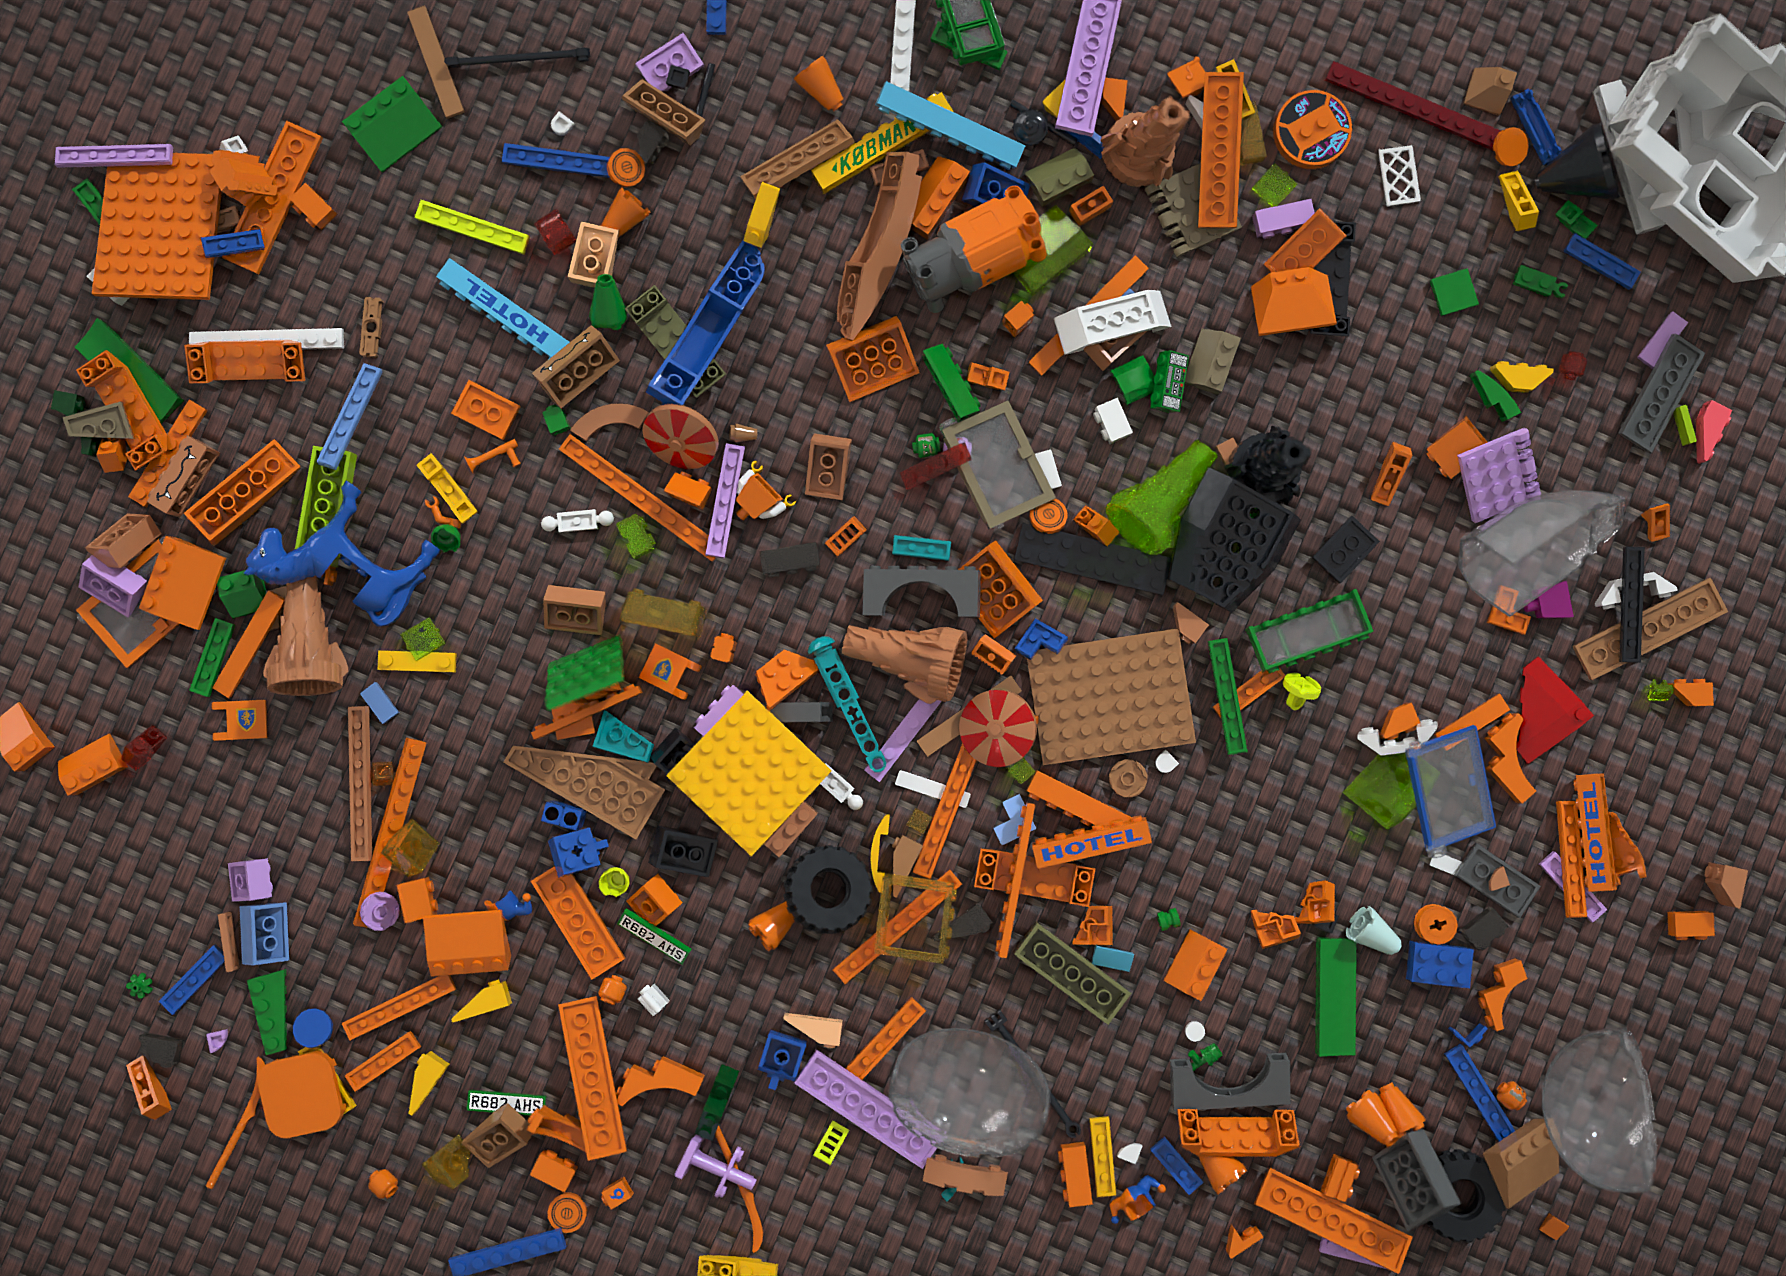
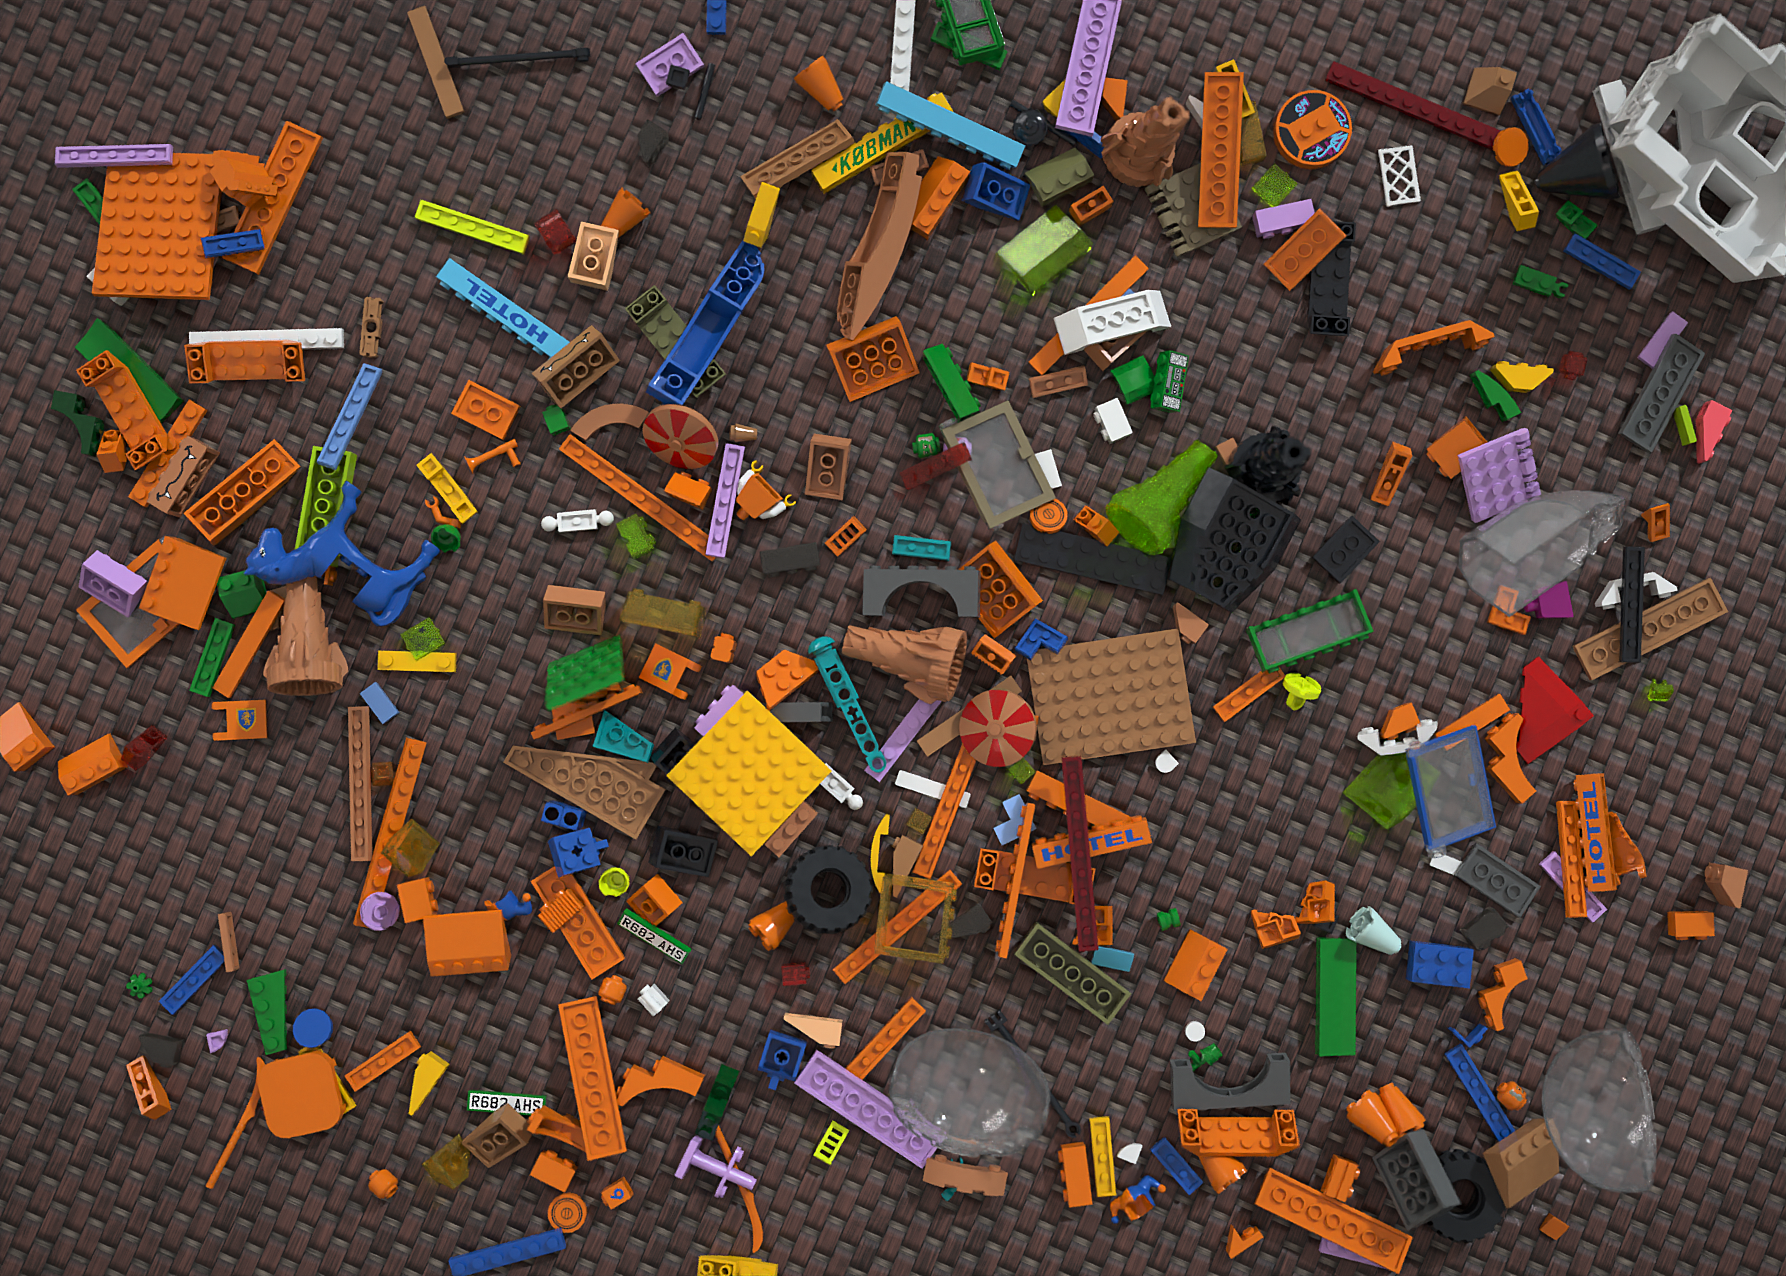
(101, 422): dark tan wing -> none
(124, 540): nougat slope -> none
(234, 145): white slope -> none
(250, 880): lavender slope -> none
(264, 933): medium blue slope -> none
(313, 206): orange brick -> none
(392, 124): green slope -> none
(398, 1006): orange plate -> none
(490, 998): yellow slope -> none
(555, 160): blue plate -> none
(561, 124): white tile -> none
(561, 910): none -> orange brick
(607, 304): green cone -> none
(625, 167): orange tile -> none
(664, 111): medium nougat slope -> none
(795, 973): none -> clear red brick
(975, 248): piece -> none
(1018, 318): orange brick -> none
(1058, 381): none -> nougat tile
(1080, 853): none -> dark red plate
(1128, 778): medium nougat tile -> none
(1188, 78): orange hat -> none
(1211, 360): dark tan slope -> none
(1227, 696): green tile -> none
(1292, 301): orange slope -> none
(1445, 930): orange piece -> none
(1454, 292): green tile -> none
(1472, 335): none -> orange slope
(1498, 879): nougat tile -> none
(1693, 693): orange slope -> none

